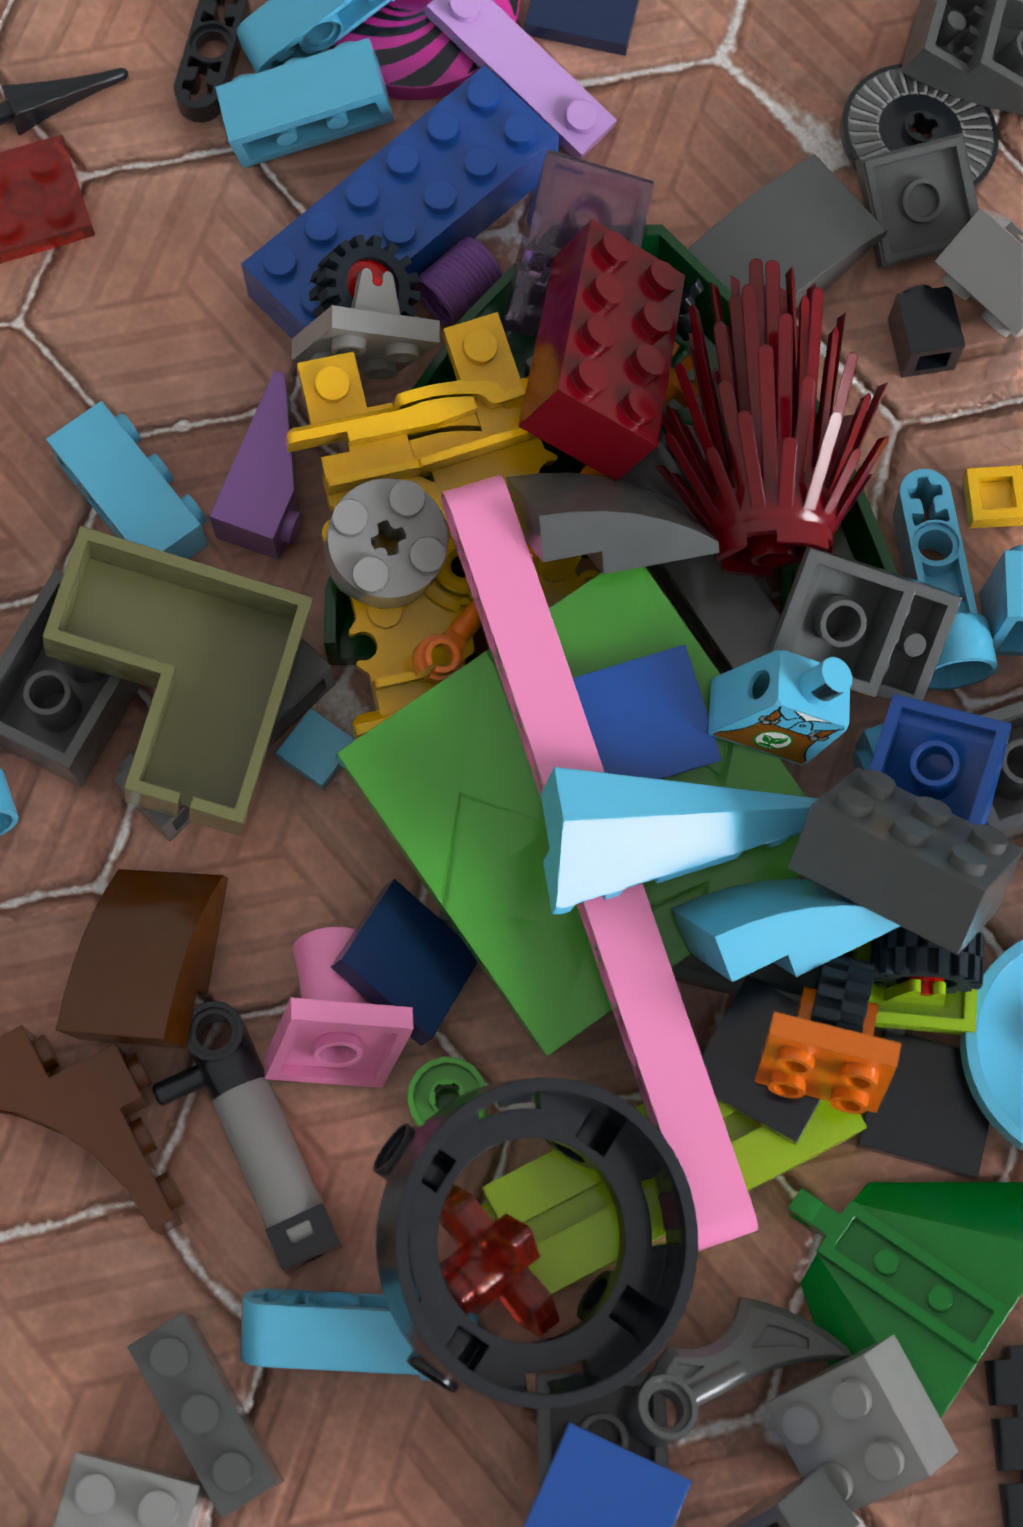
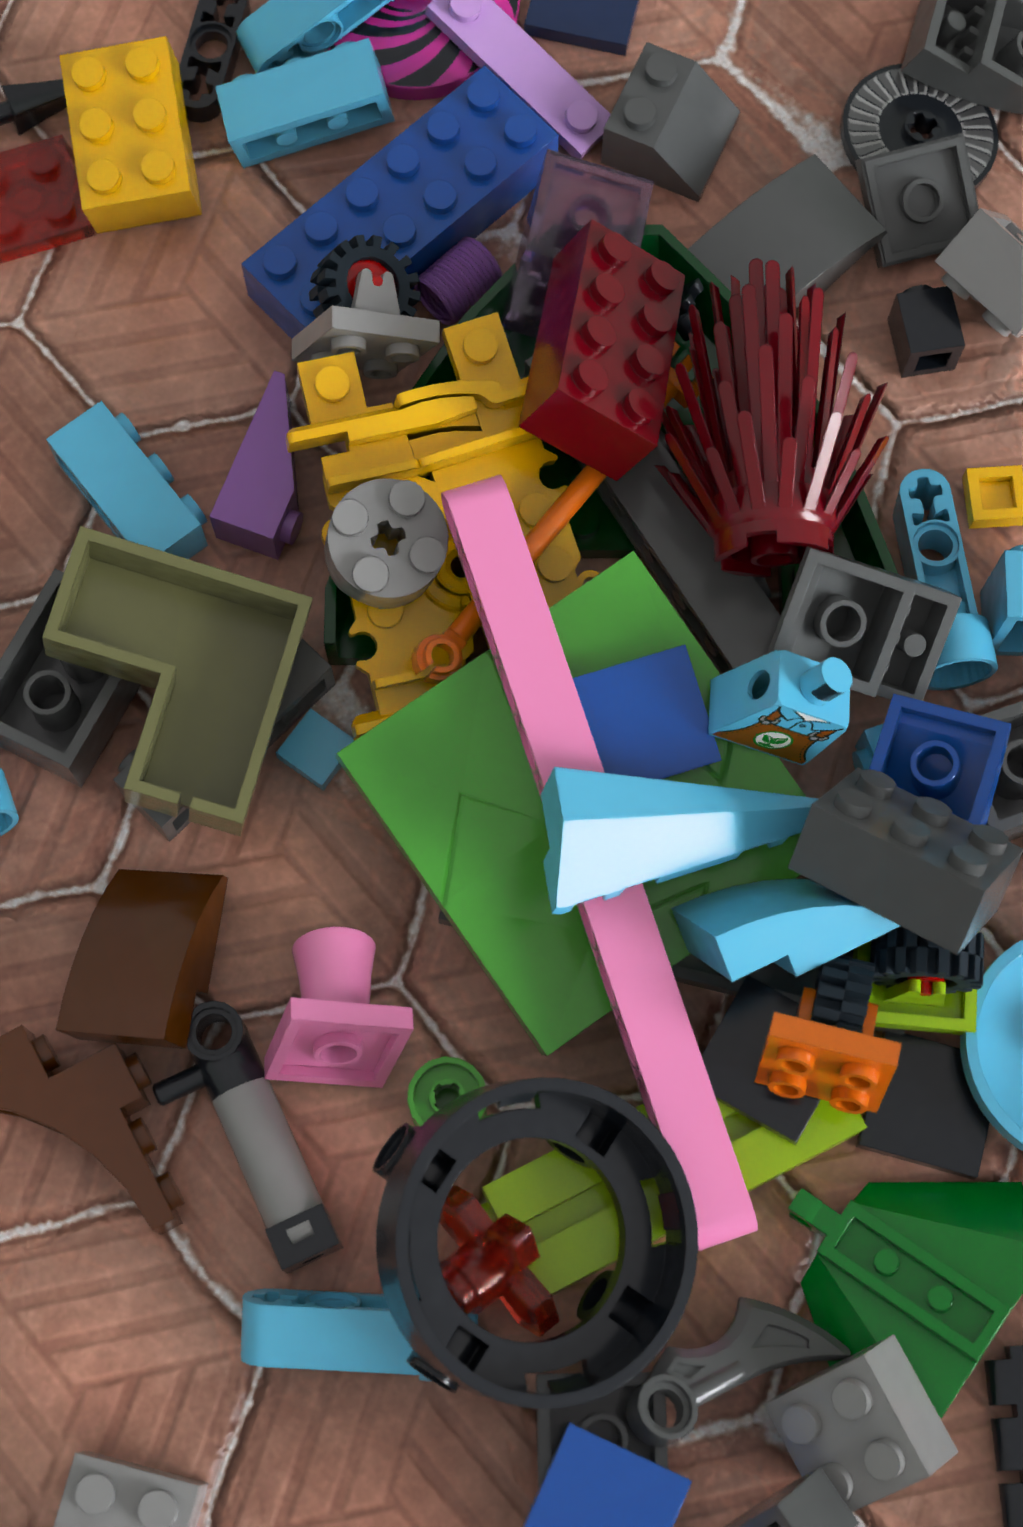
(130, 135): none -> yellow brick
(205, 1414): dark grey brick -> none
(406, 959): dark blue tile -> none
(605, 519): dark grey slope -> none
(669, 123): none -> dark grey slope

